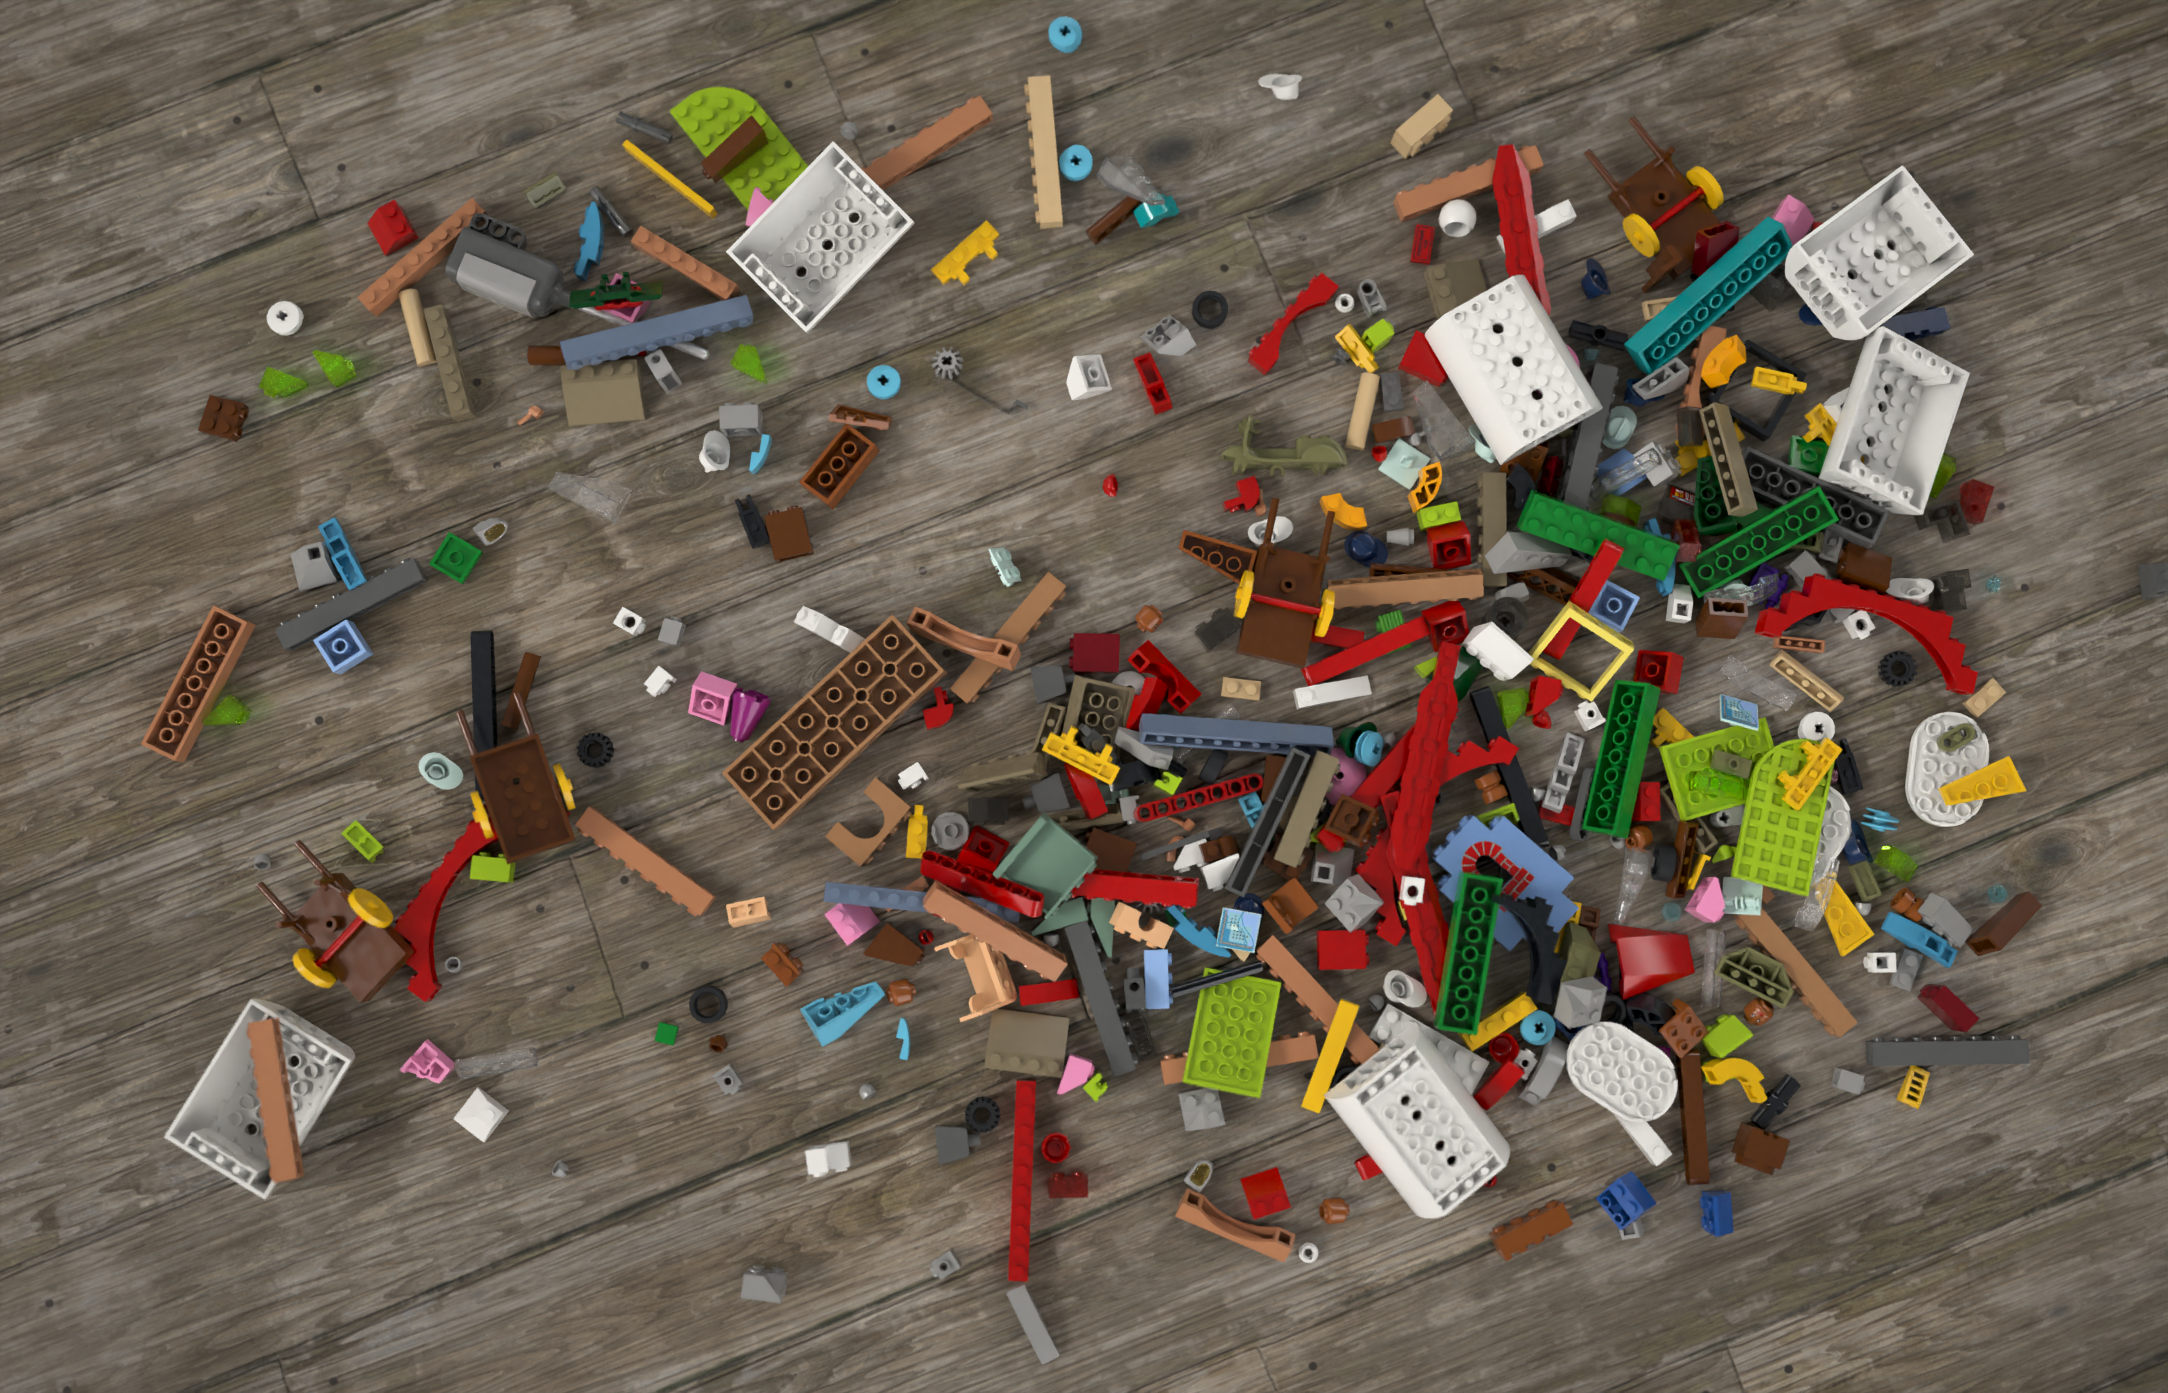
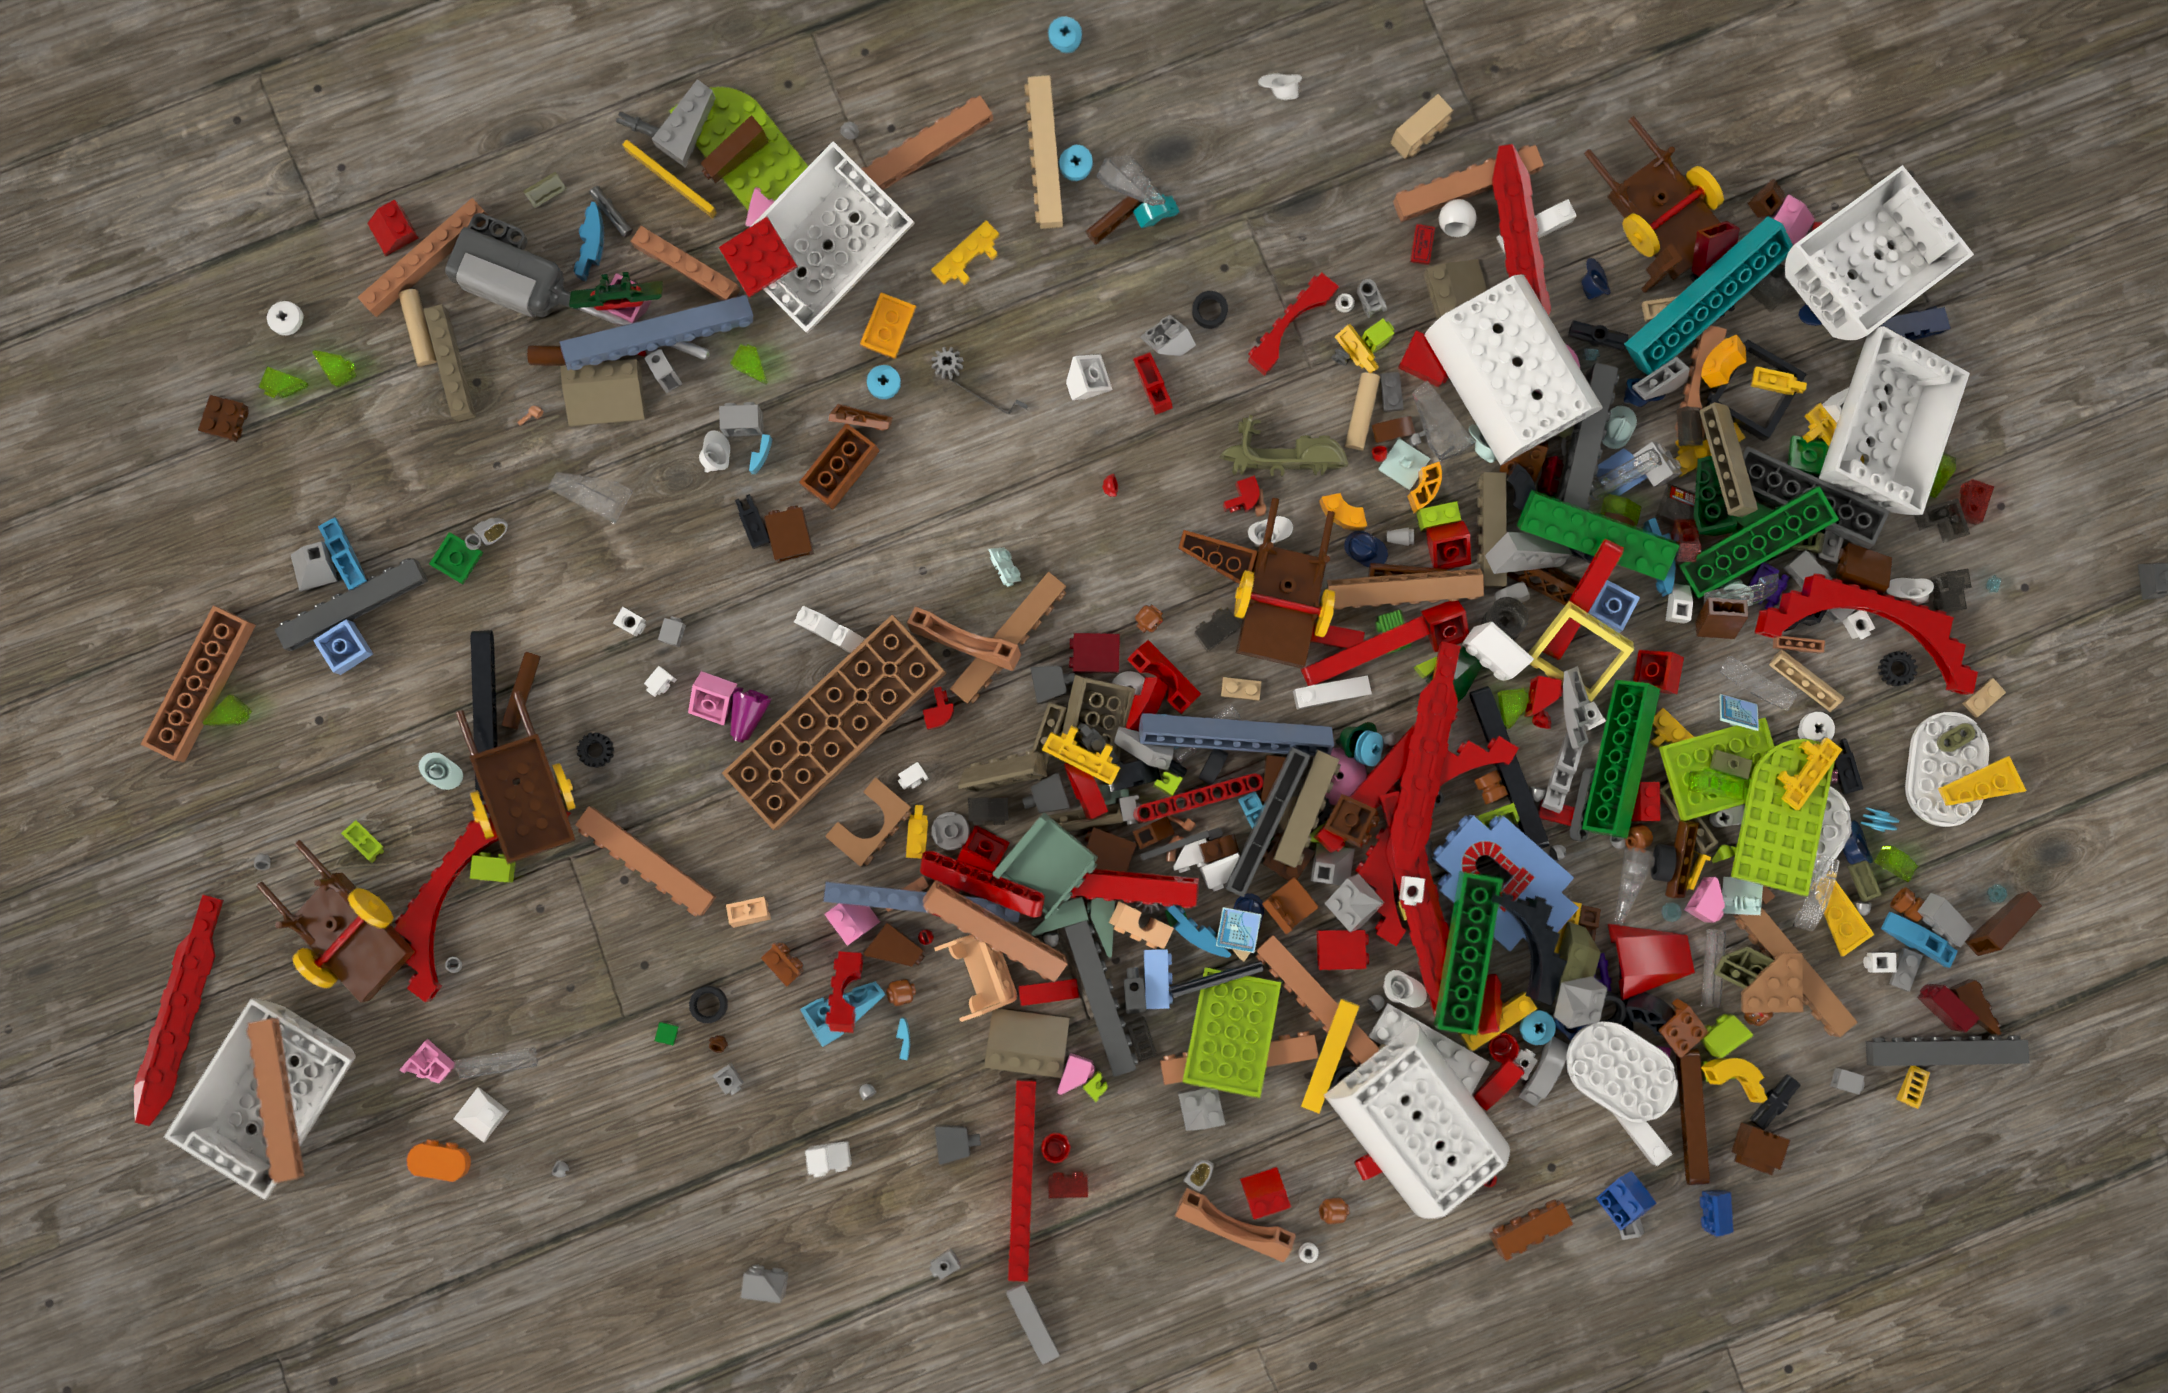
(176, 1014): none -> red plate
(438, 1160): none -> orange brick
(474, 538): none -> light grey hinge
(685, 123): none -> light grey wedge
(758, 257): none -> red plate
(841, 1014): none -> red arch
(888, 325): none -> light orange plate
(982, 1126): black tyre -> none
(1153, 832): none -> reddish brown slope
(1491, 1006): none -> red slope
(1574, 700): none -> light grey slope
(1767, 199): none -> reddish brown slope
(1776, 987): none -> medium nougat plate
(1971, 994): none -> reddish brown slope

